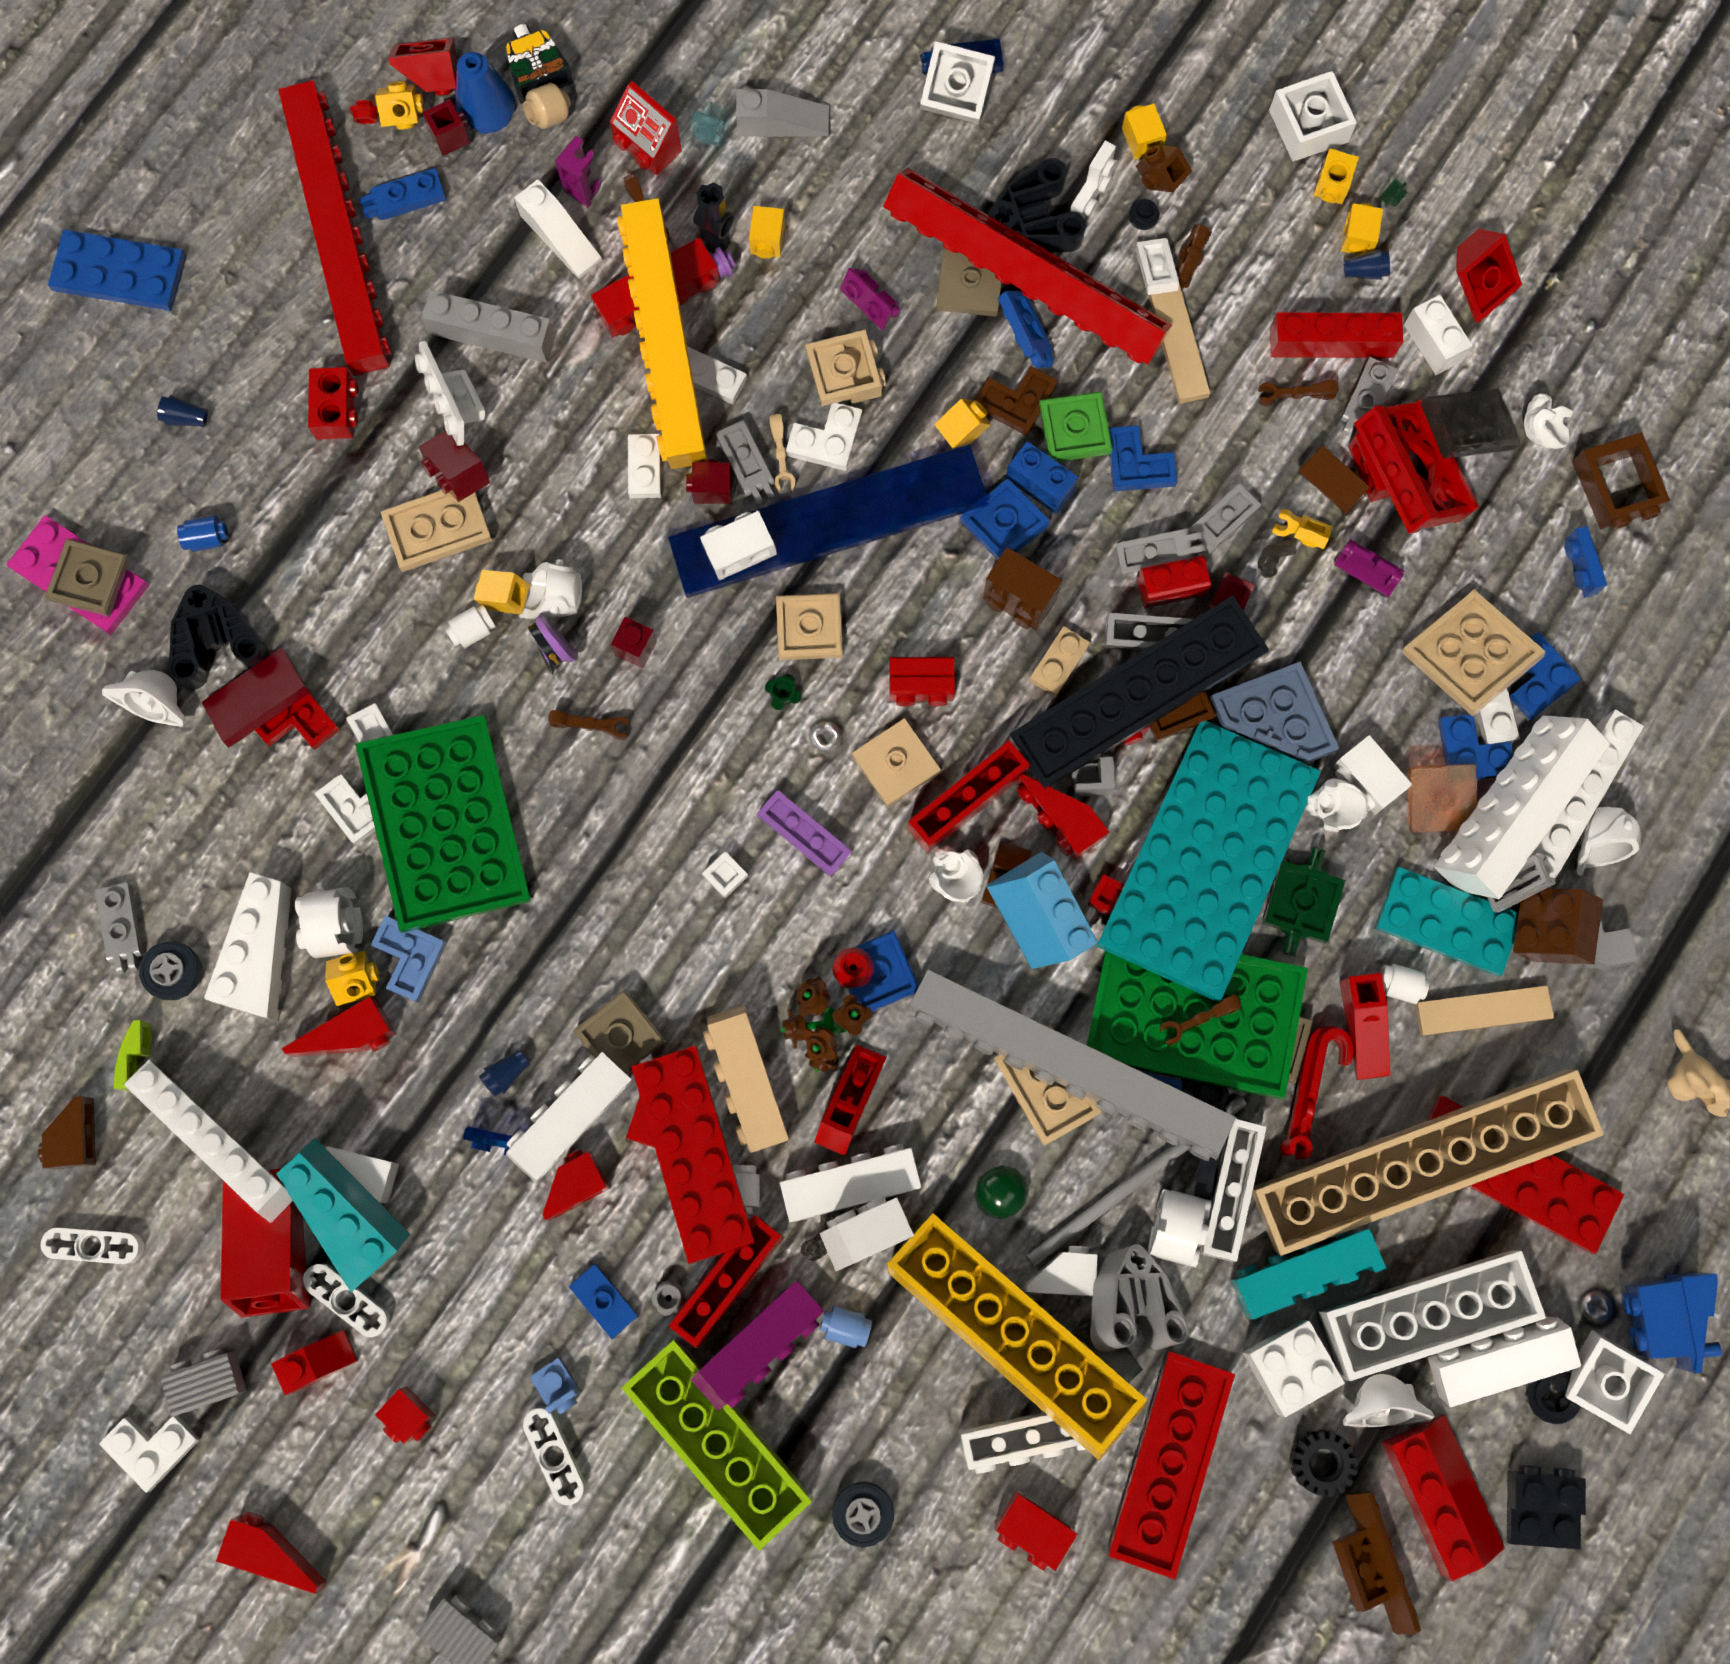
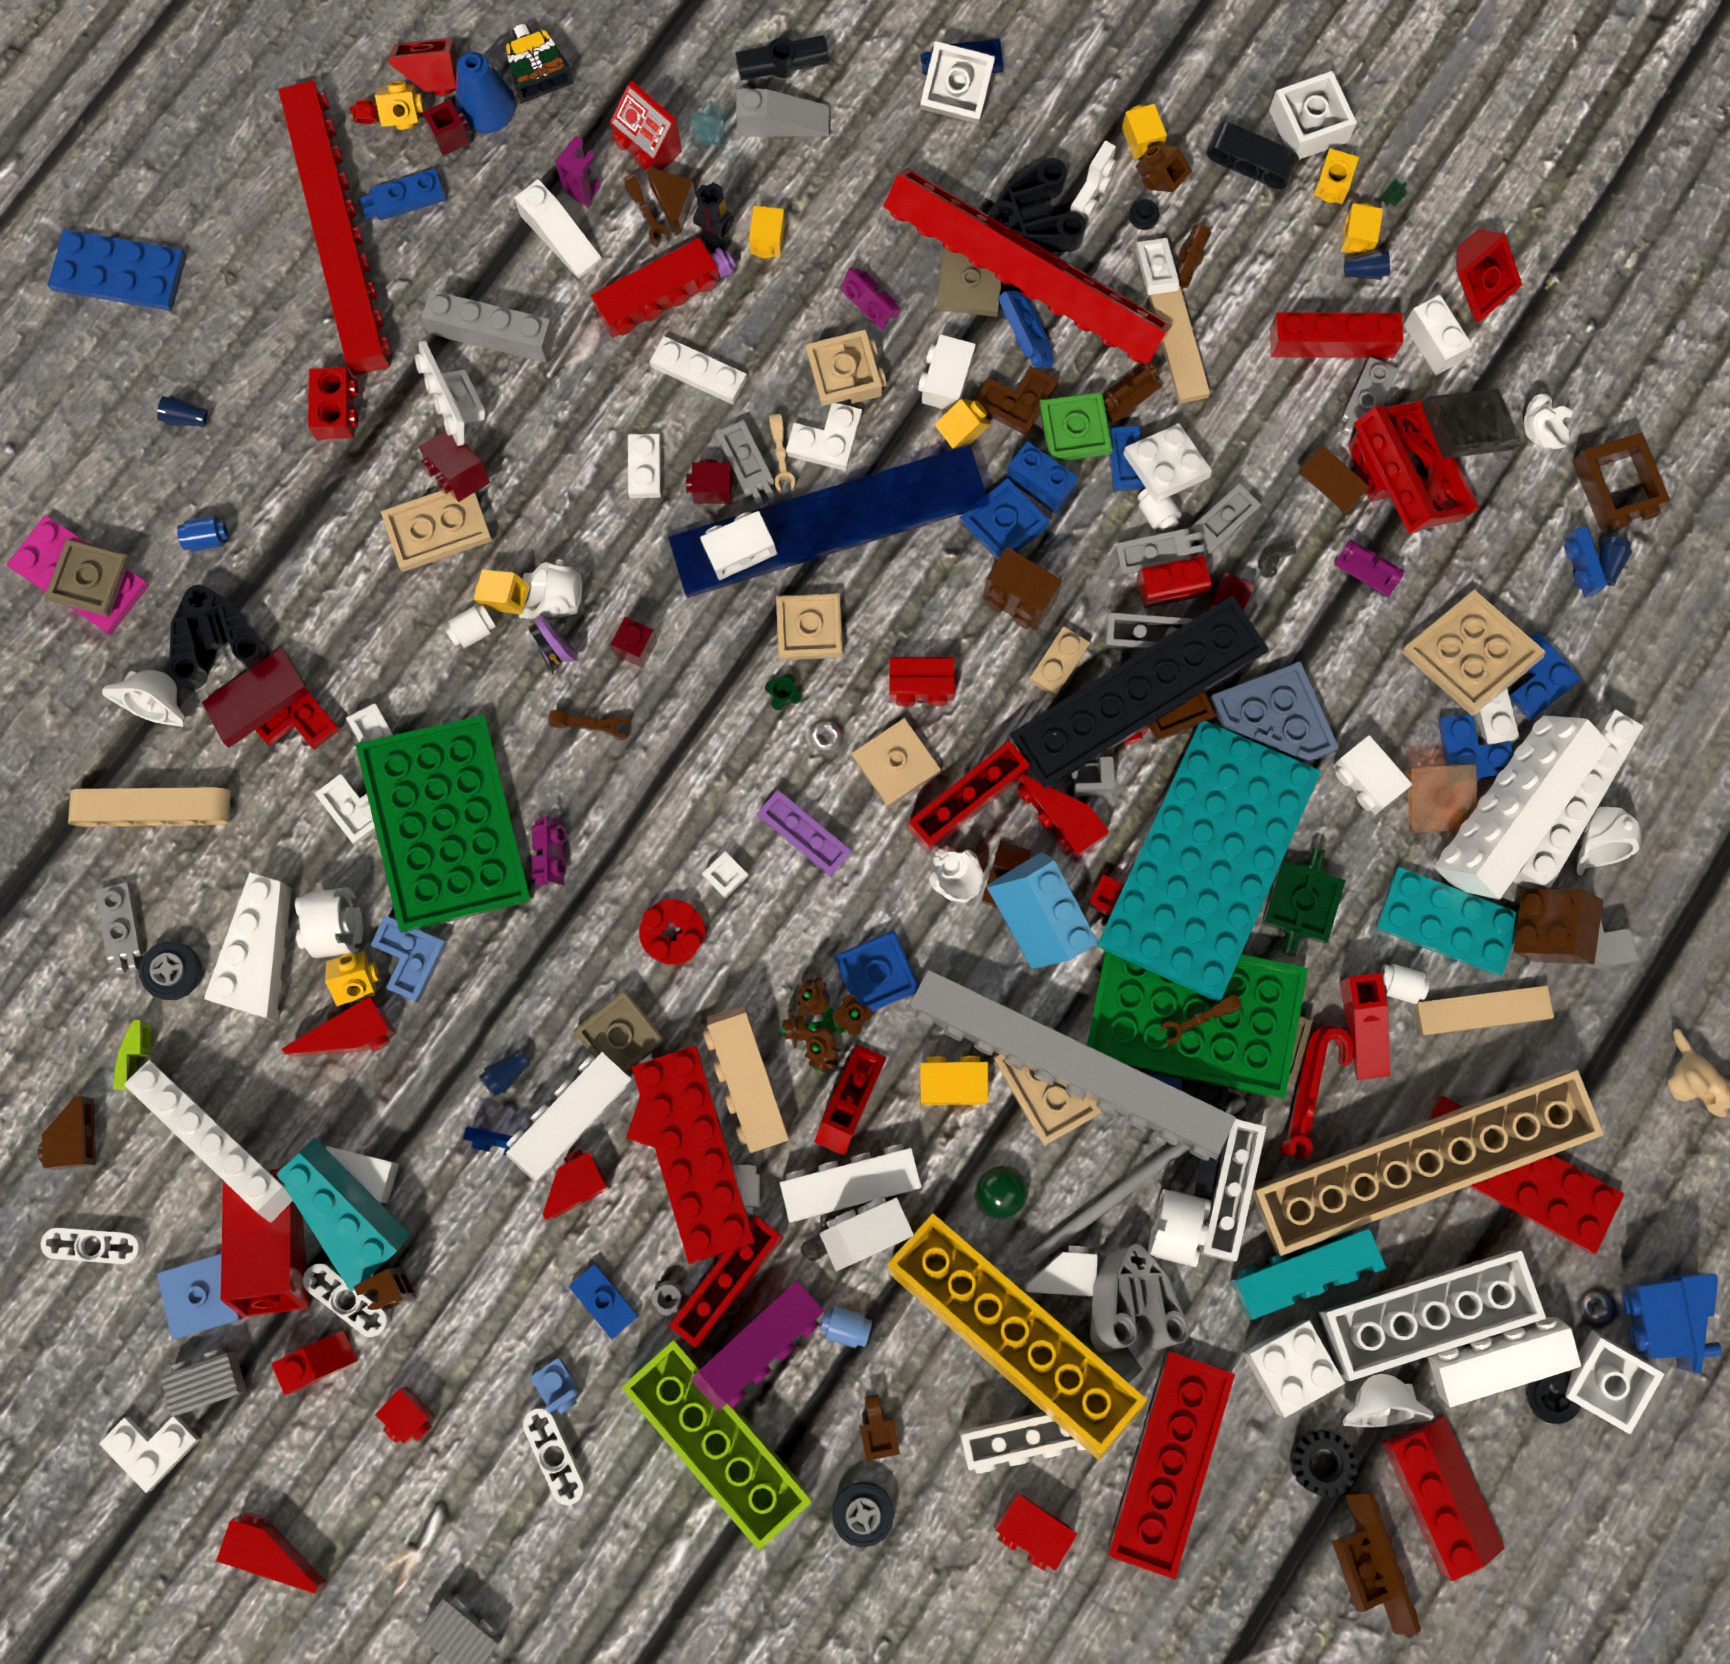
(149, 807): none -> tan beam
(193, 1298): none -> medium blue plate
(392, 1288): none -> reddish brown hinge
(546, 106): tan head -> none
(550, 837): none -> magenta hinge
(662, 327): yellow brick -> none
(673, 195): none -> reddish brown slope
(688, 942): none -> red plate
(765, 61): none -> black piece
(853, 978): red plate -> none
(878, 1434): none -> reddish brown plate
(948, 372): none -> white brick
(953, 1081): none -> yellow brick
(1130, 391): none -> reddish brown hinge
(1161, 514): none -> white brick
(1167, 462): none -> white plate
(1252, 155): none -> black beam
(1306, 529): yellow plate -> none
(1324, 390): reddish brown piece -> none
(1338, 805): white hair -> none
(1545, 882): light grey tile -> none
(1545, 1507): black plate -> none
(1613, 557): none -> dark blue cone

